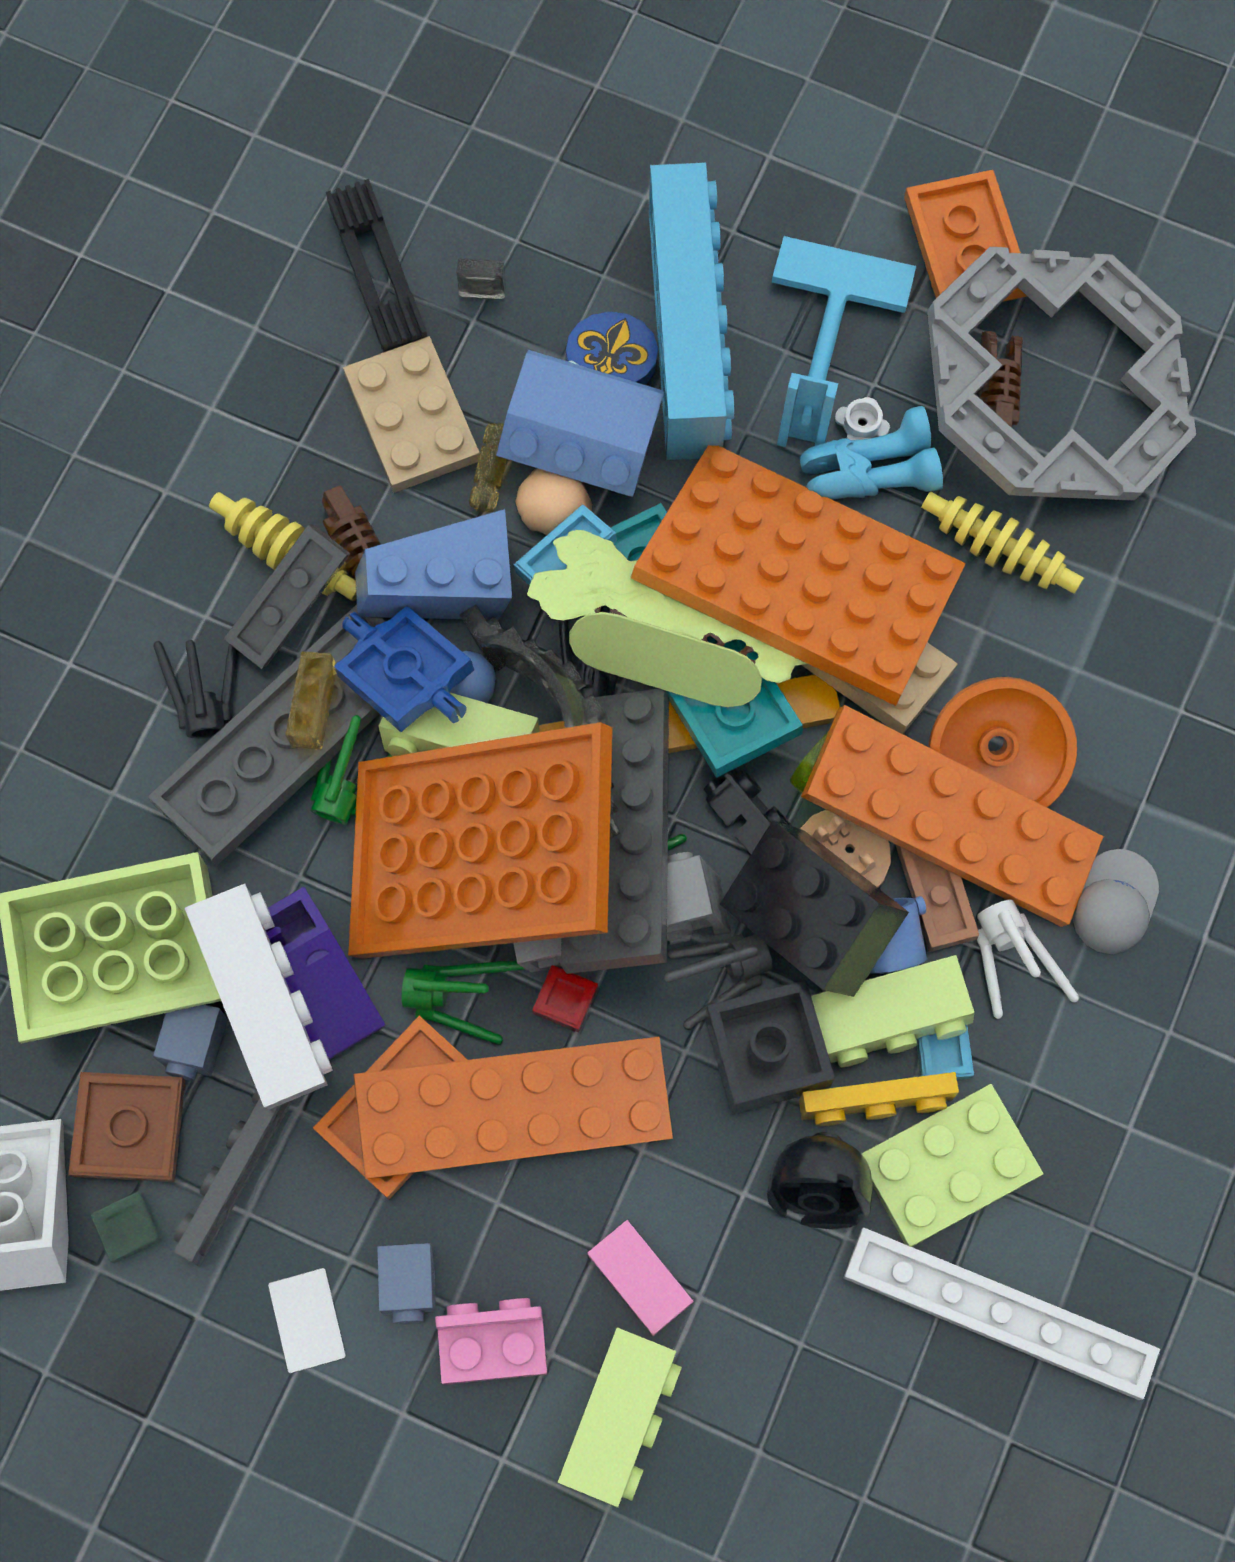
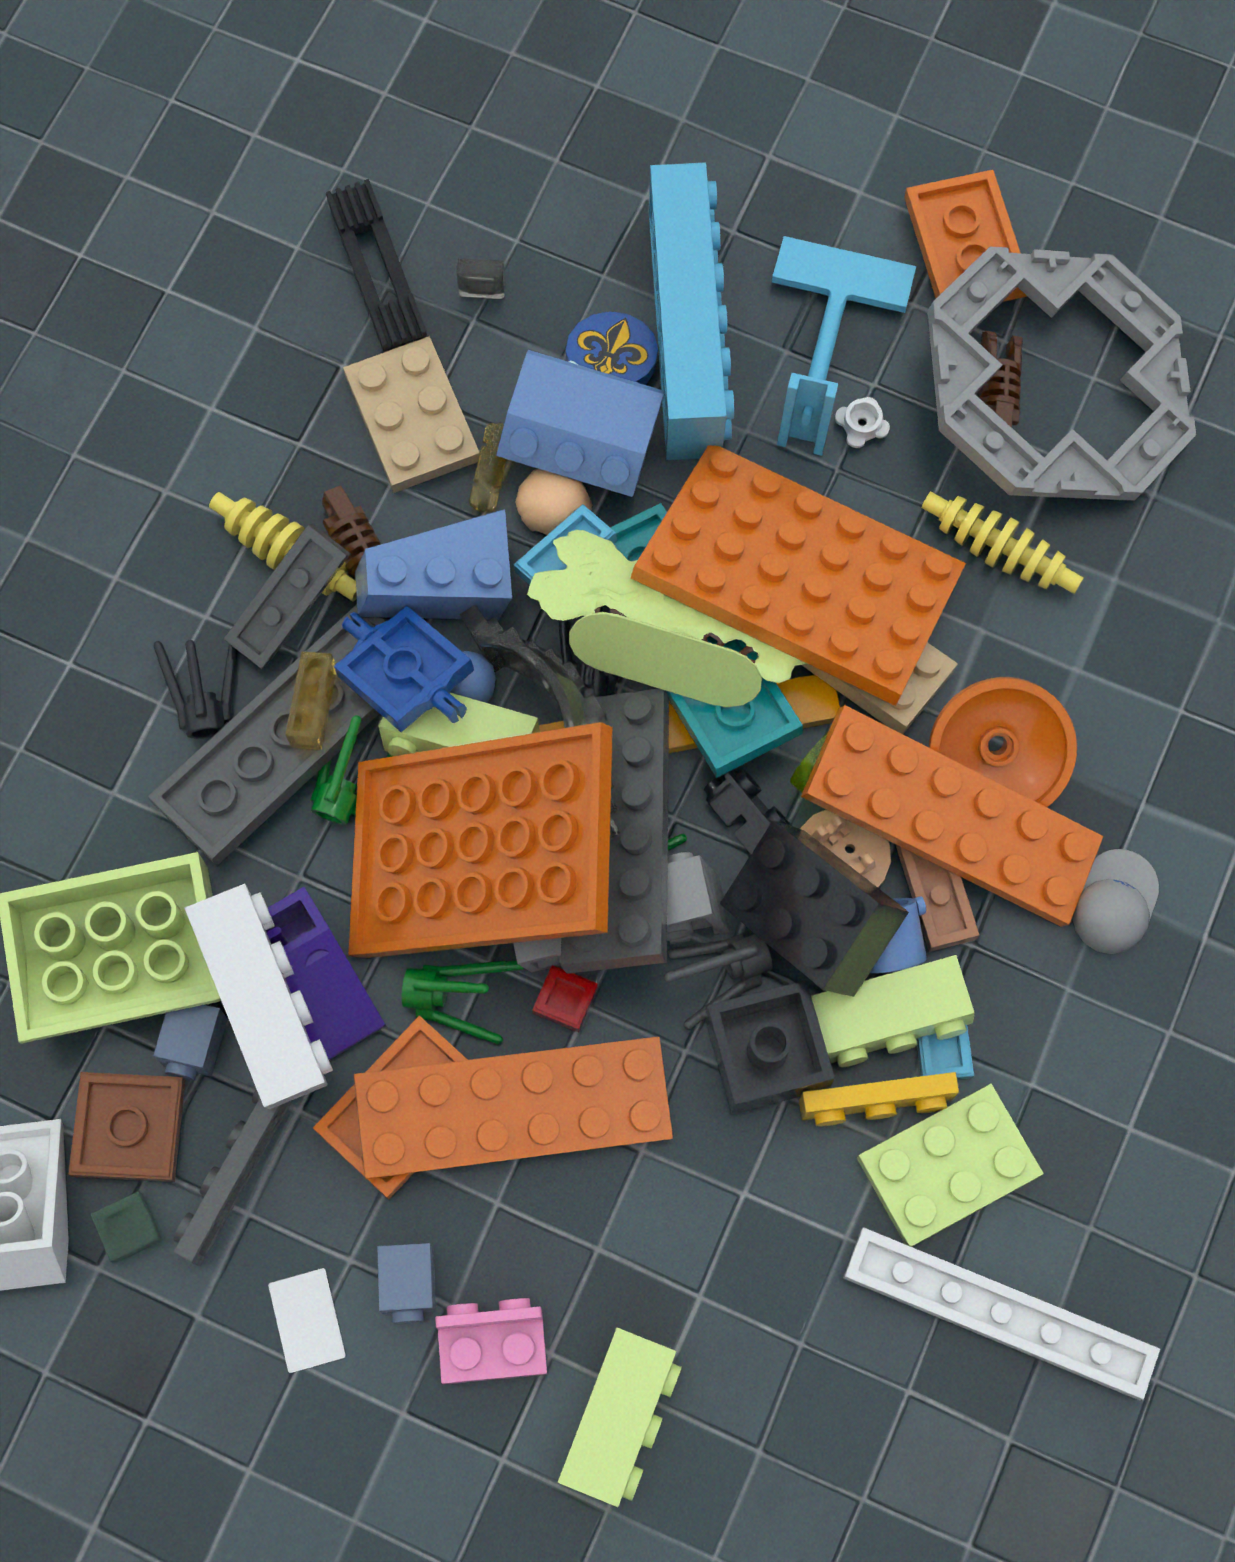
(640, 1277): bright pink tile -> none
(822, 1181): black cylinder -> none
(854, 457): medium azure piece -> none
(1009, 929): white plant -> none

